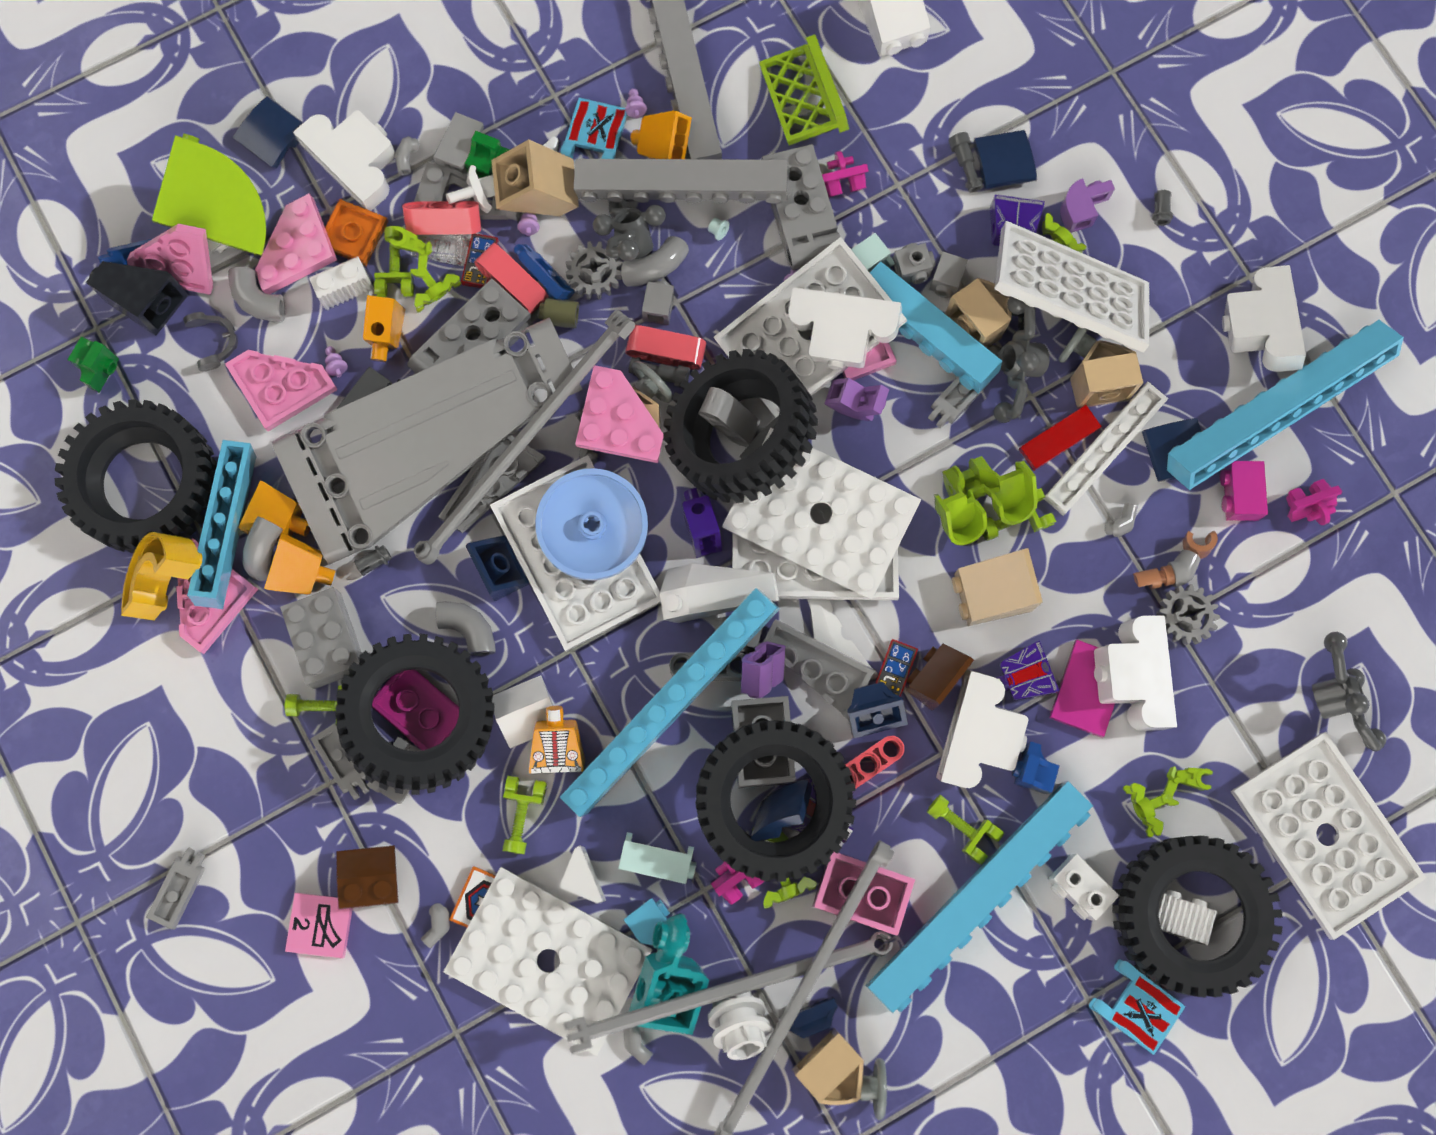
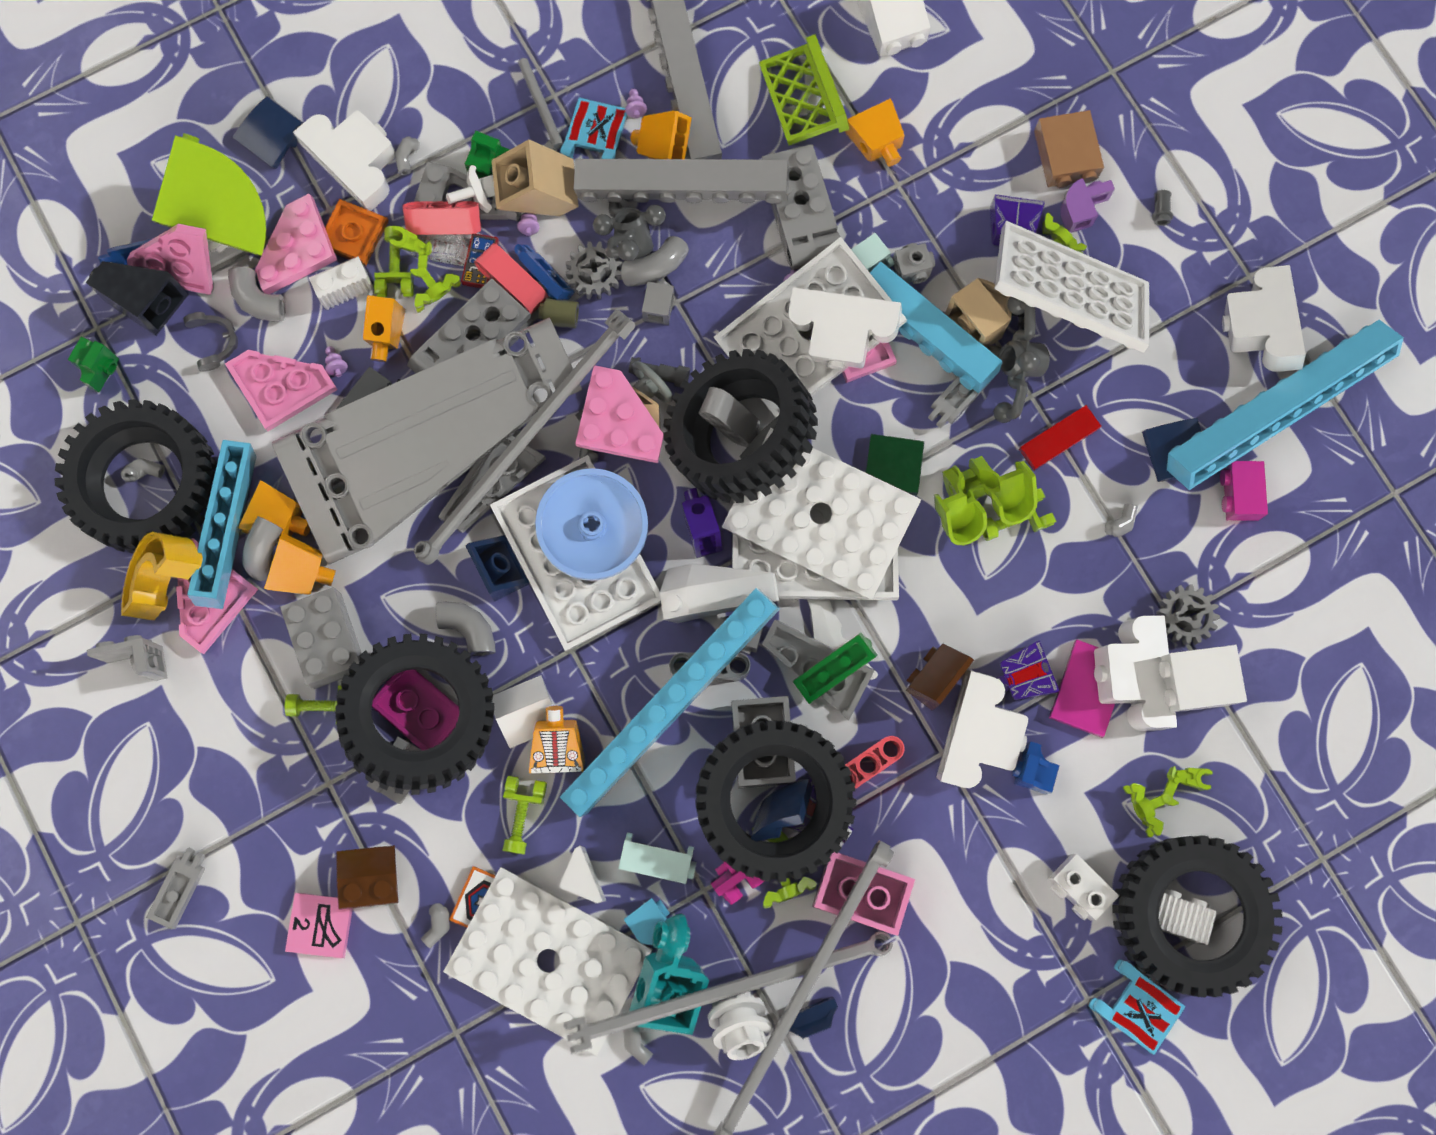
(140, 468): none -> light grey arm
(144, 655): none -> light grey bracket
(334, 757): light grey hinge -> none
(373, 560): dark grey pin -> none
(457, 141): light grey panel -> none
(540, 103): none -> light grey bar
(666, 347): coral beam -> none
(718, 228): light aqua piece -> none
(762, 669): medium lavender brick -> none
(835, 667): none -> green piece
(836, 1076): tan piece -> none
(855, 175): dark pink hips -> none
(856, 400): medium lavender brick -> none
(875, 710): dark blue slope -> none
(877, 133): none -> light orange torso
(896, 461): none -> dark green tile
(897, 666): tile -> none
(940, 808): lime bar -> none
(948, 275): light grey brick -> none
(960, 144): dark grey piece -> none
(978, 896): medium azure brick -> none
(997, 588): tan slope -> none
(1005, 159): dark blue slope -> none
(1068, 149): none -> medium nougat brick
(1105, 448): white tile -> none
(1106, 373): tan piece -> none
(1182, 568): nougat piece -> none
(1202, 678): none -> white slope
(1315, 506): dark pink hips -> none
(1345, 693): dark grey wheel -> none
(1365, 863): white plate -> none

